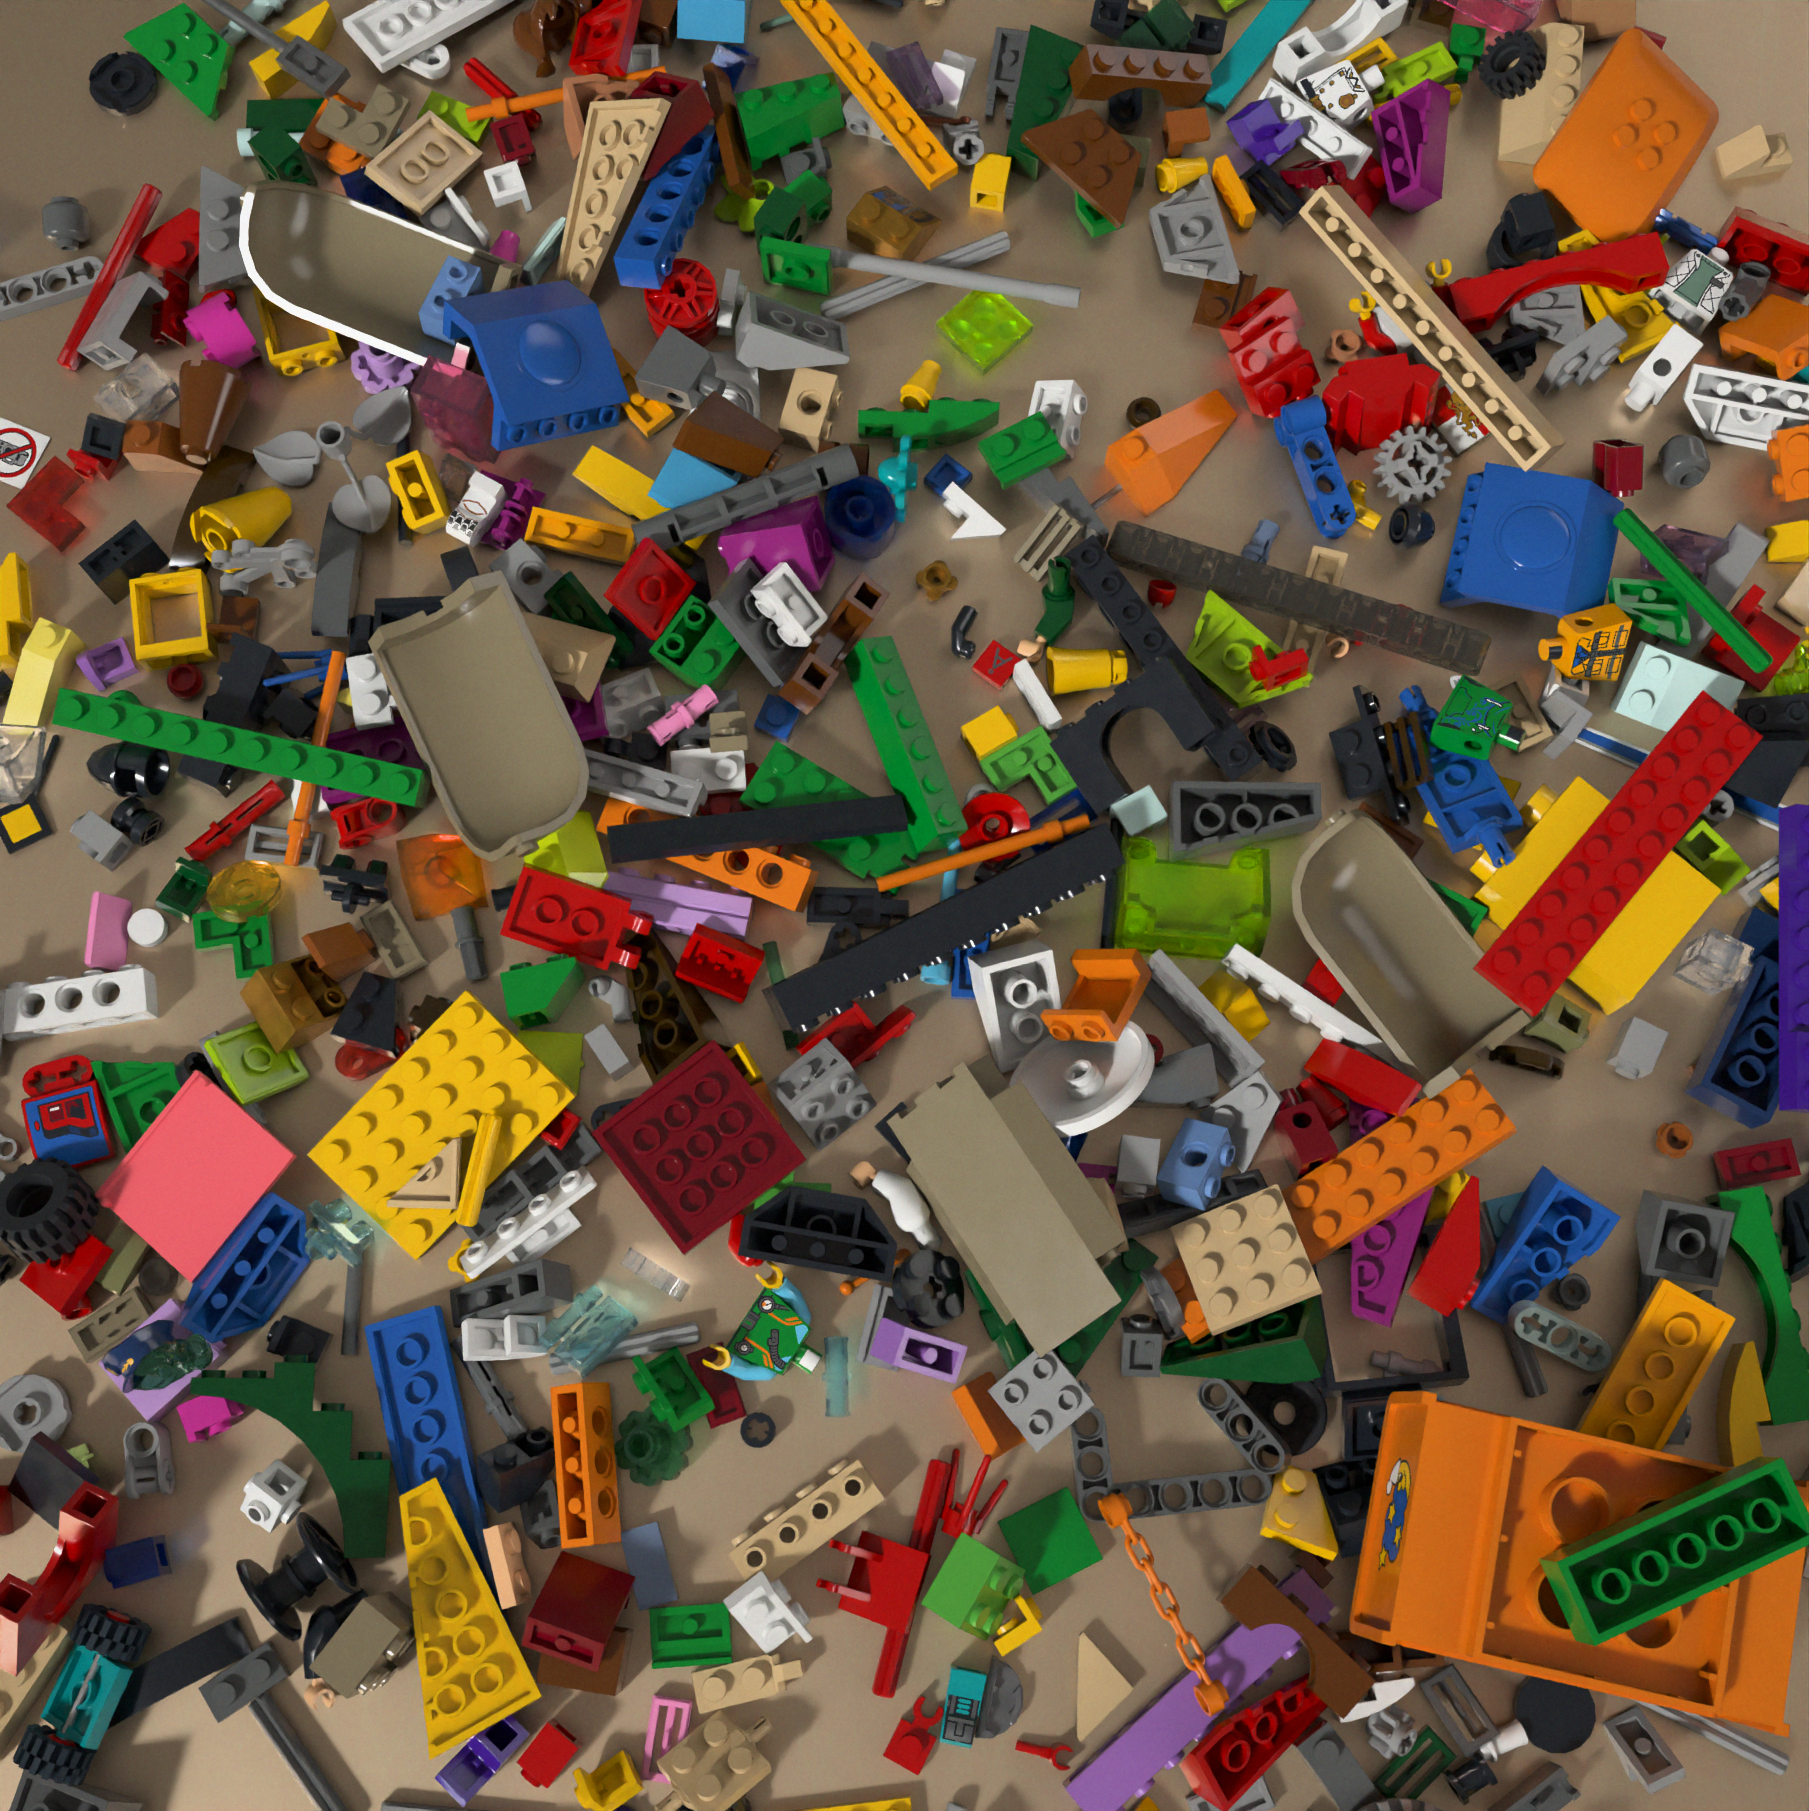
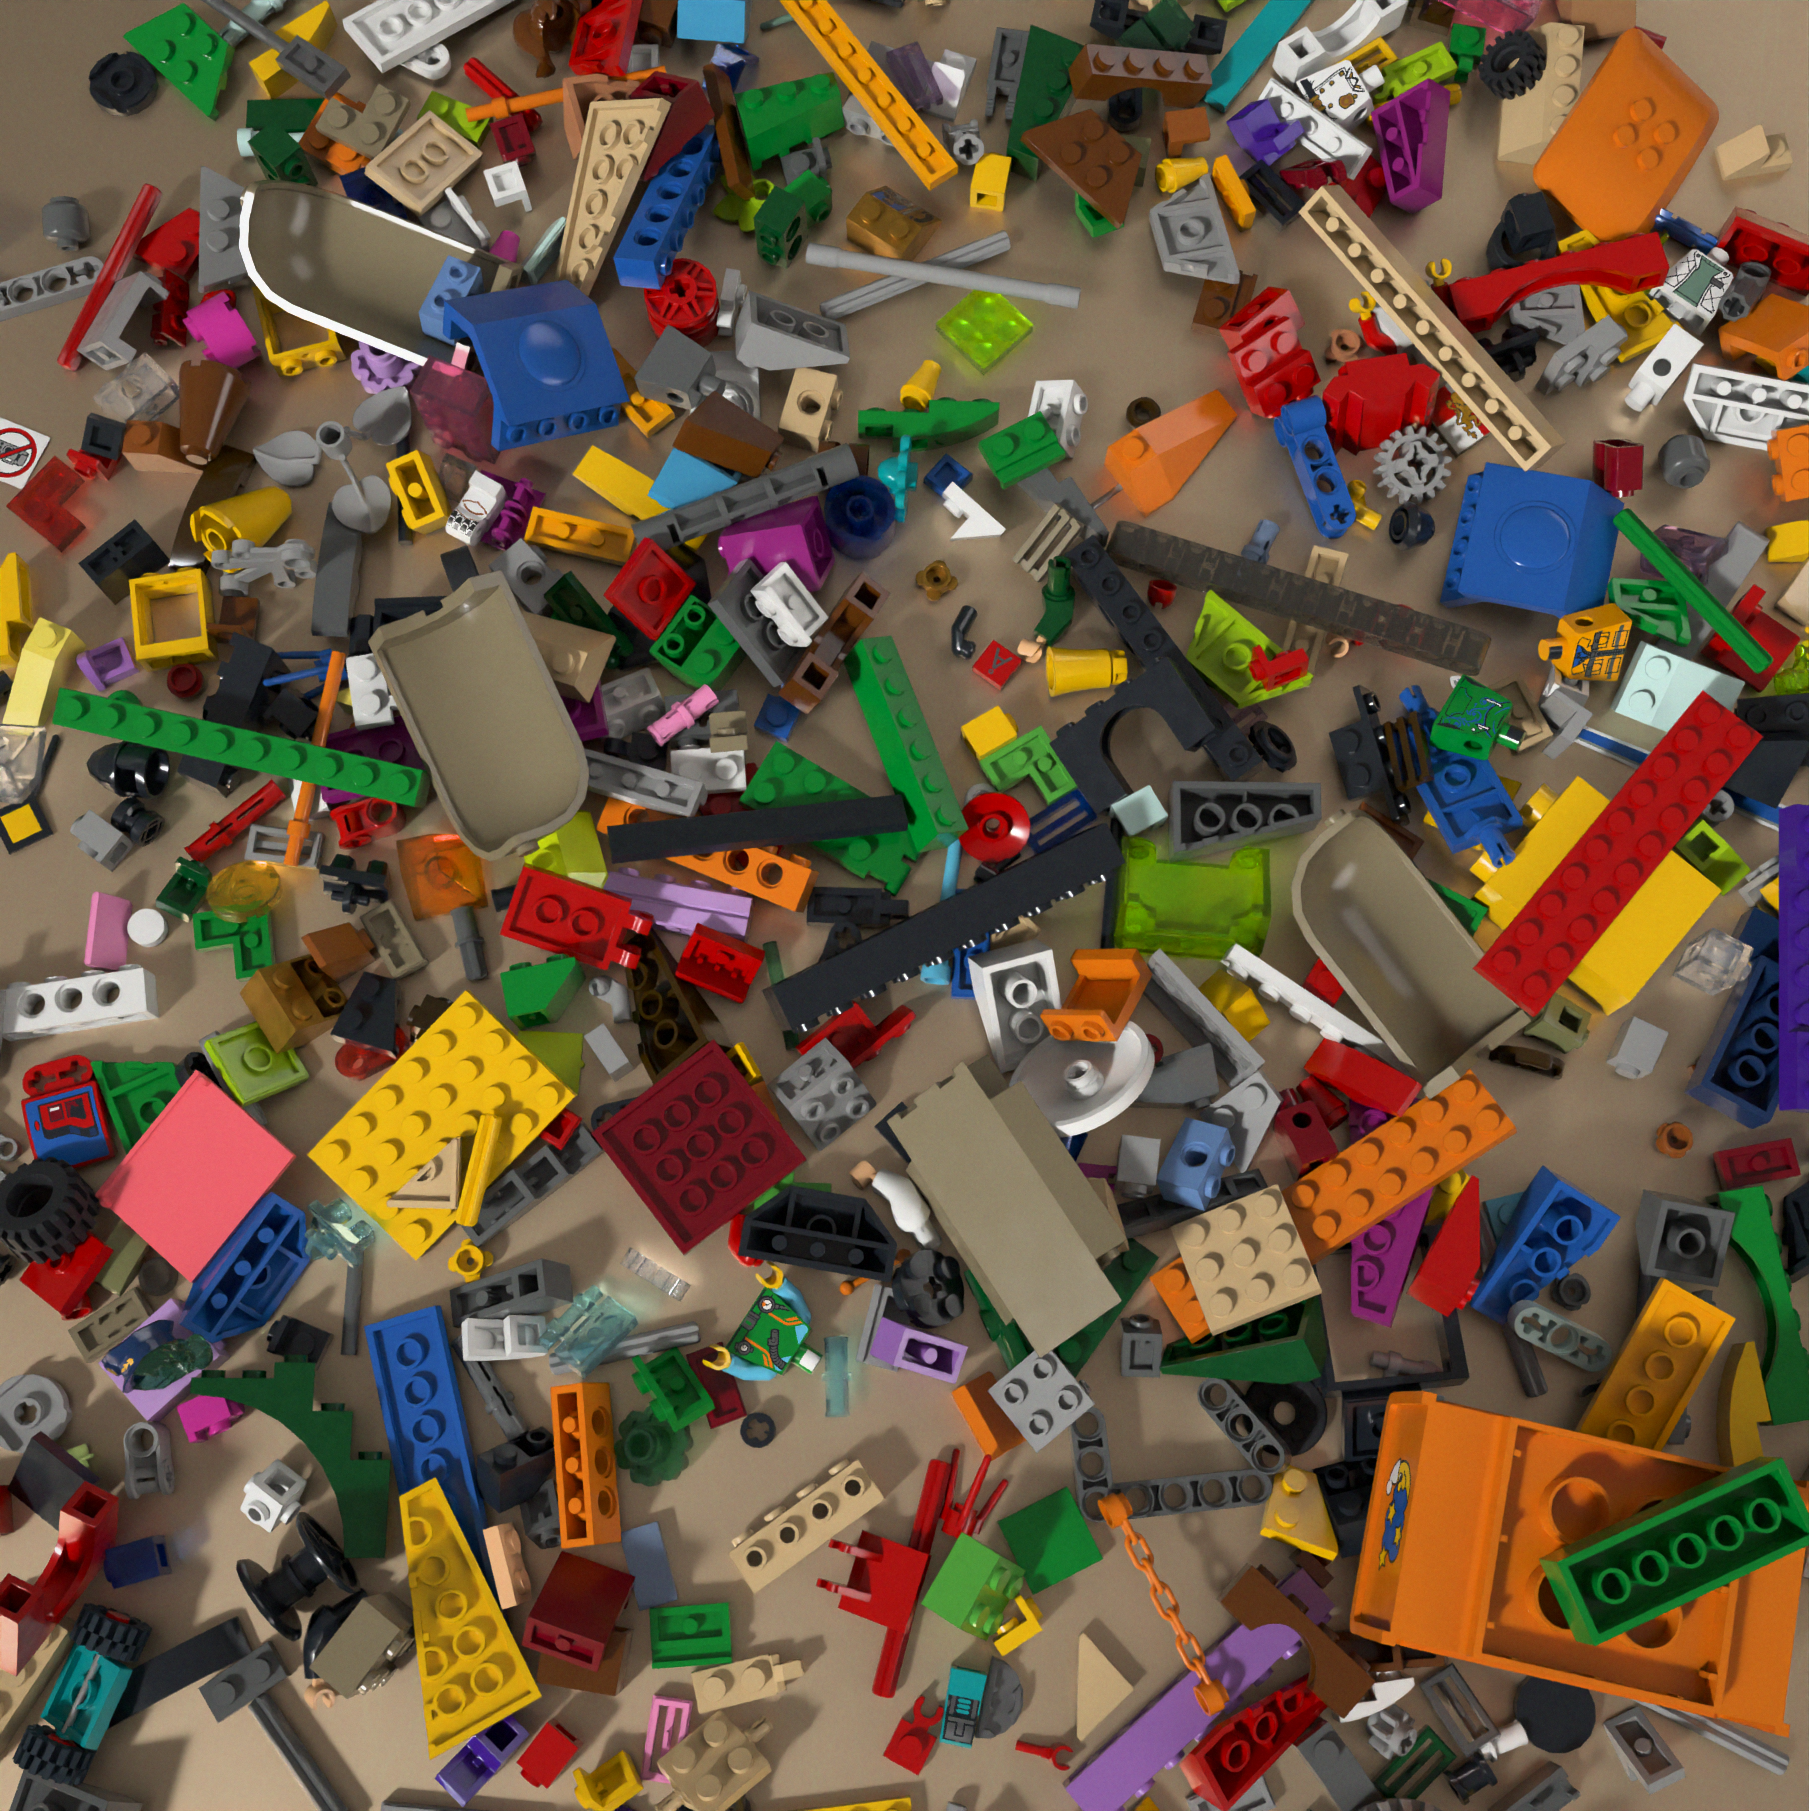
(534, 1229): white bracket -> none
(766, 1613): white bracket -> none
(796, 266): green tile -> none
(951, 121): copper hinge -> none
(1036, 697): white tile -> none
(1051, 832): orange bar -> none
(1164, 1302): flat silver tile -> none

